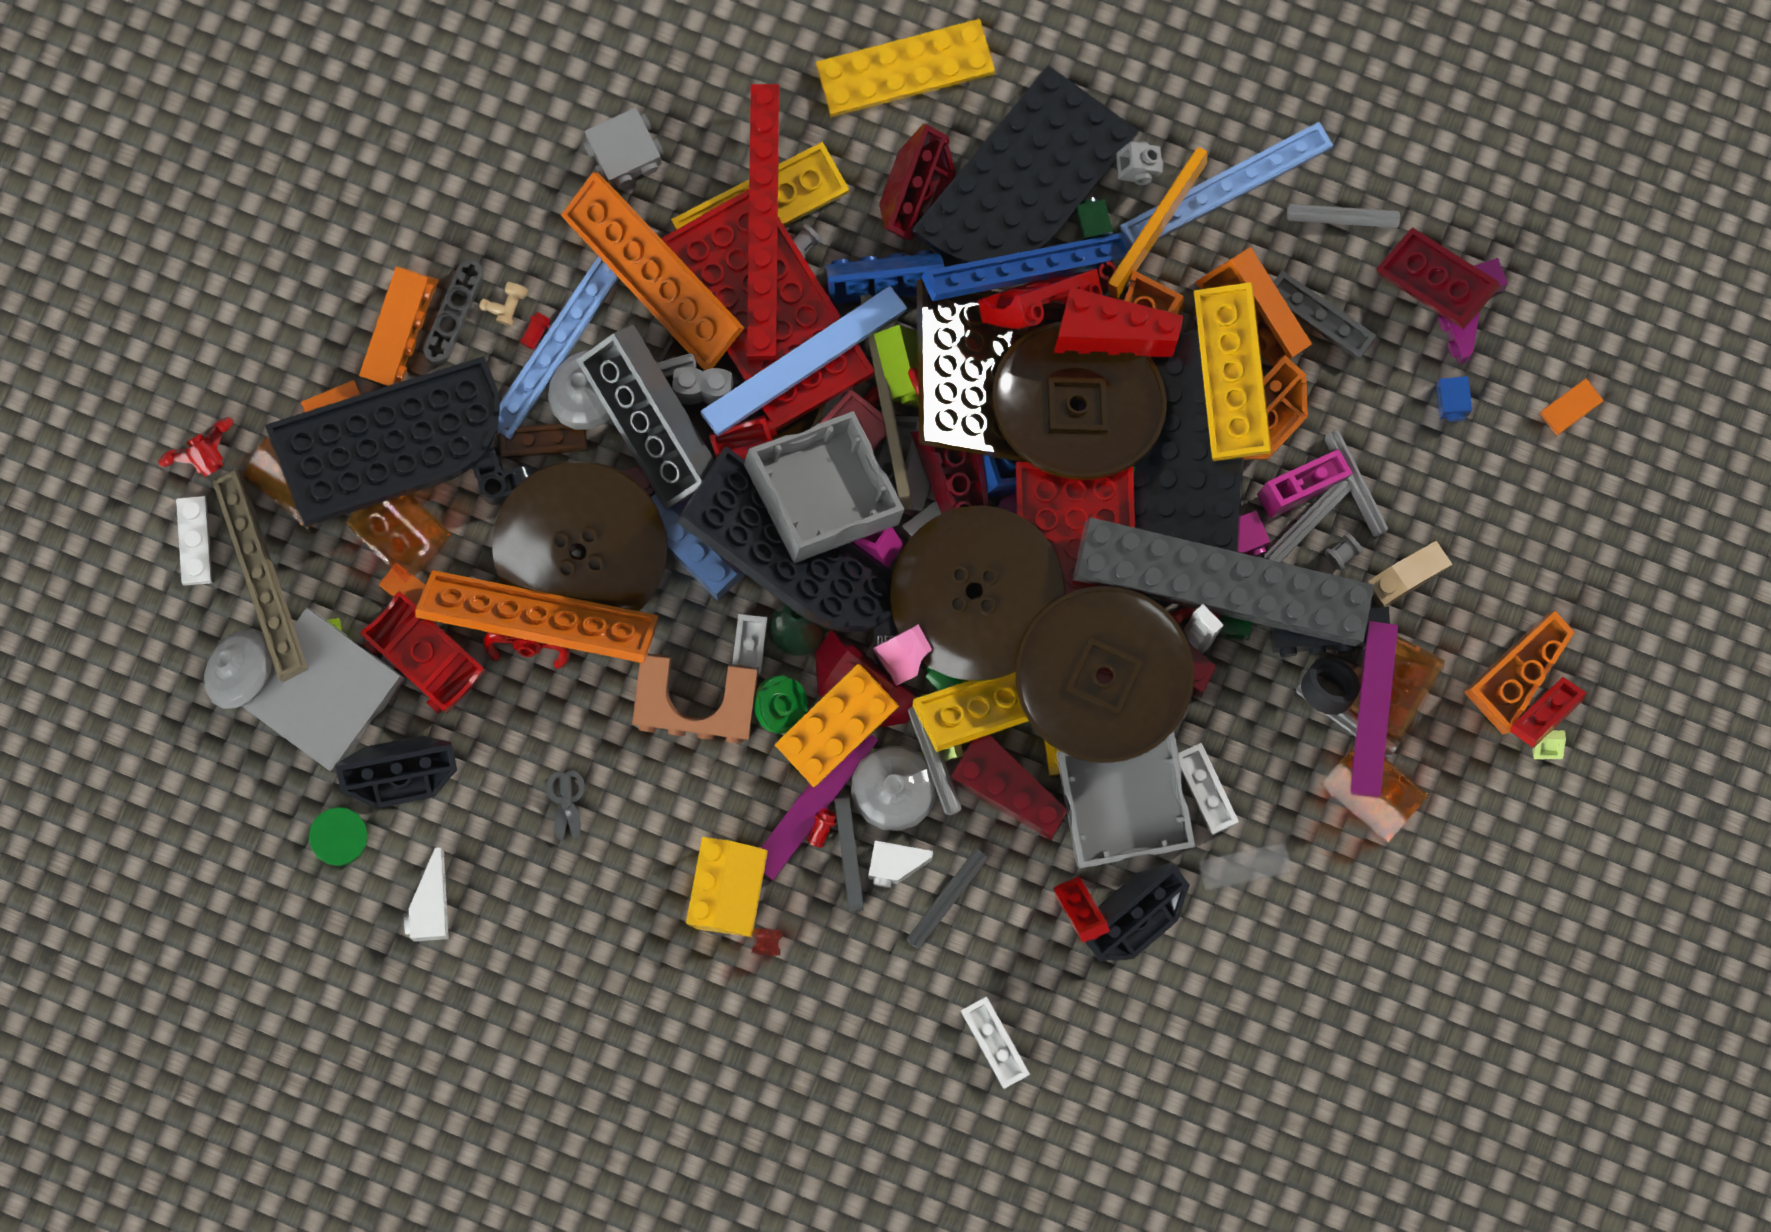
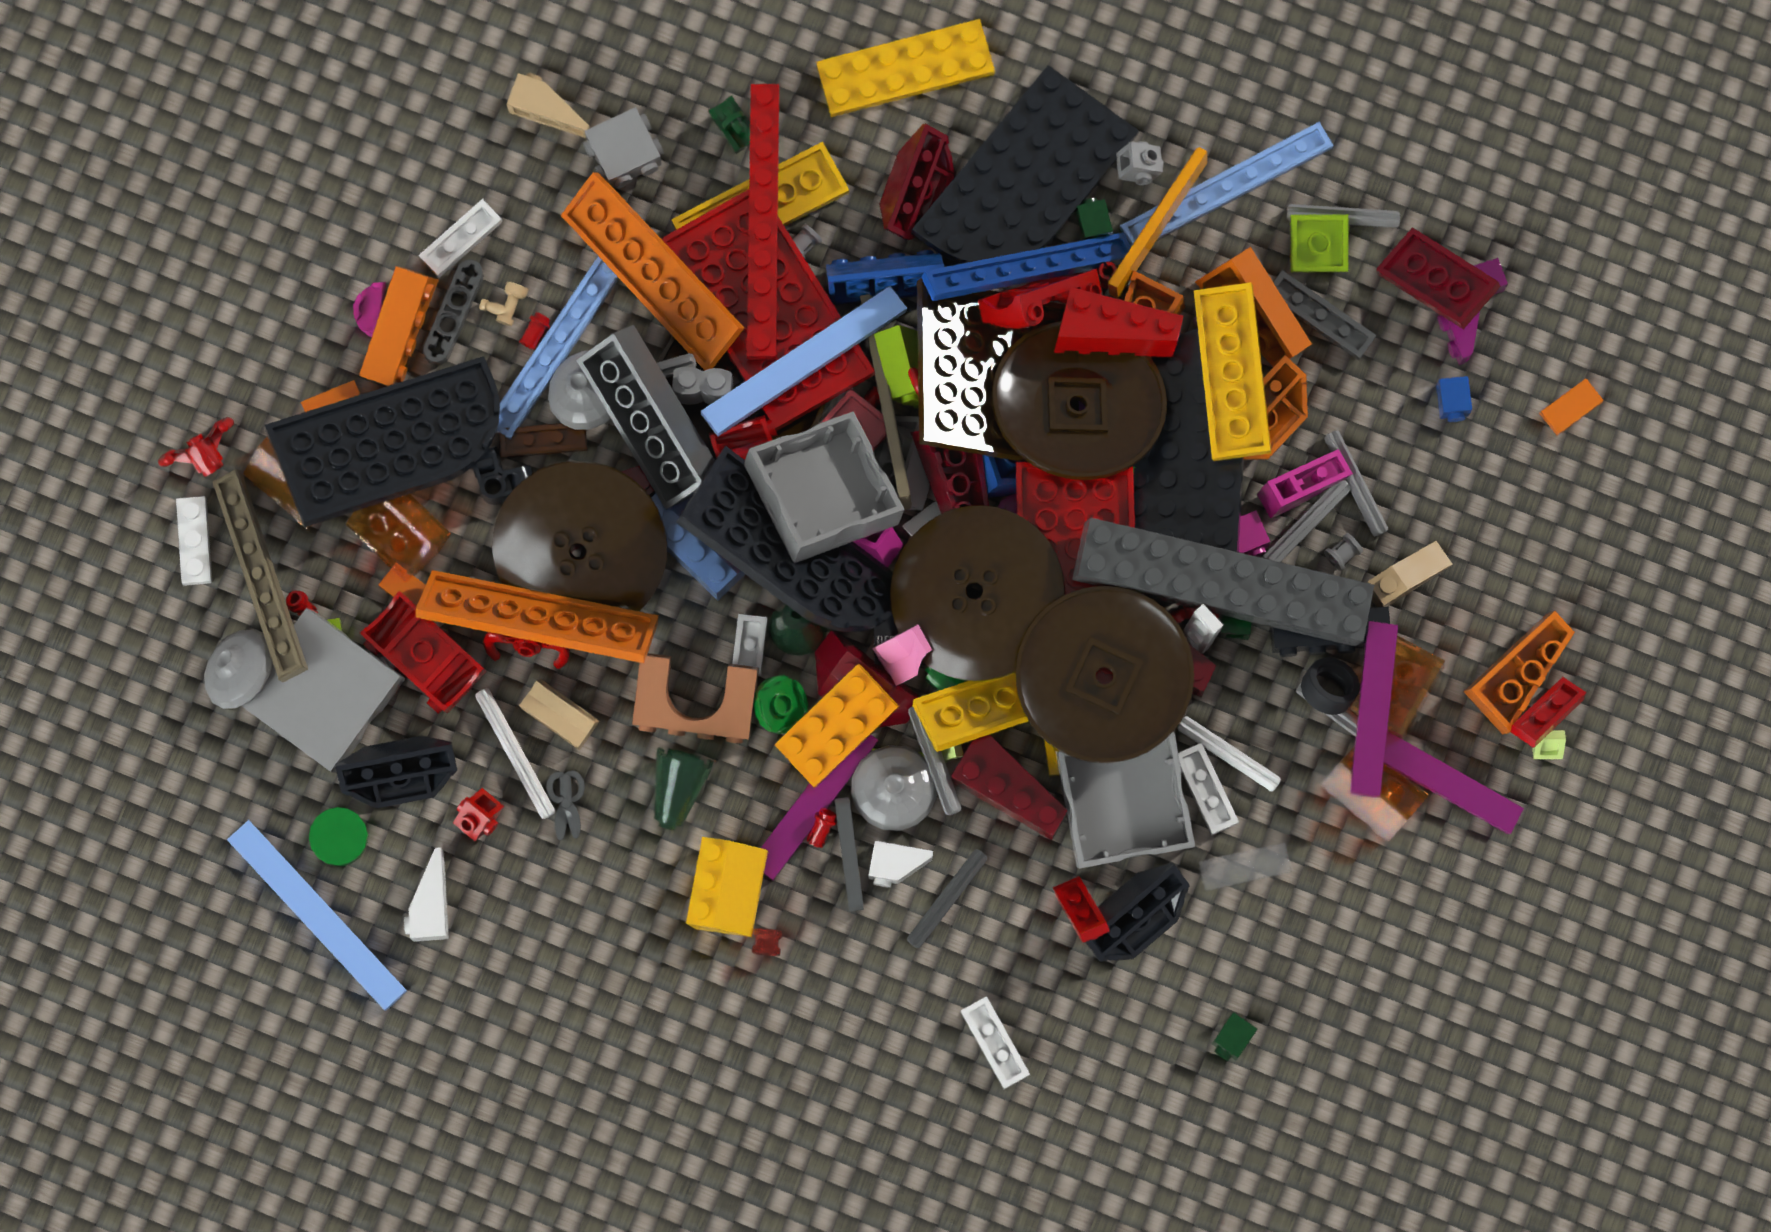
(298, 601): none -> red pin
(317, 915): none -> light blue tile
(368, 307): none -> dark pink tile
(460, 238): none -> white plate
(474, 819): none -> red brick
(515, 753): none -> white axle
(540, 103): none -> tan slope
(559, 714): none -> tan piece
(677, 785): none -> clear green cone
(732, 123): none -> dark green hips
(1229, 753): none -> white axle
(1233, 1037): none -> dark green brick
(1319, 243): none -> lime tile
(1451, 784): none -> magenta tile

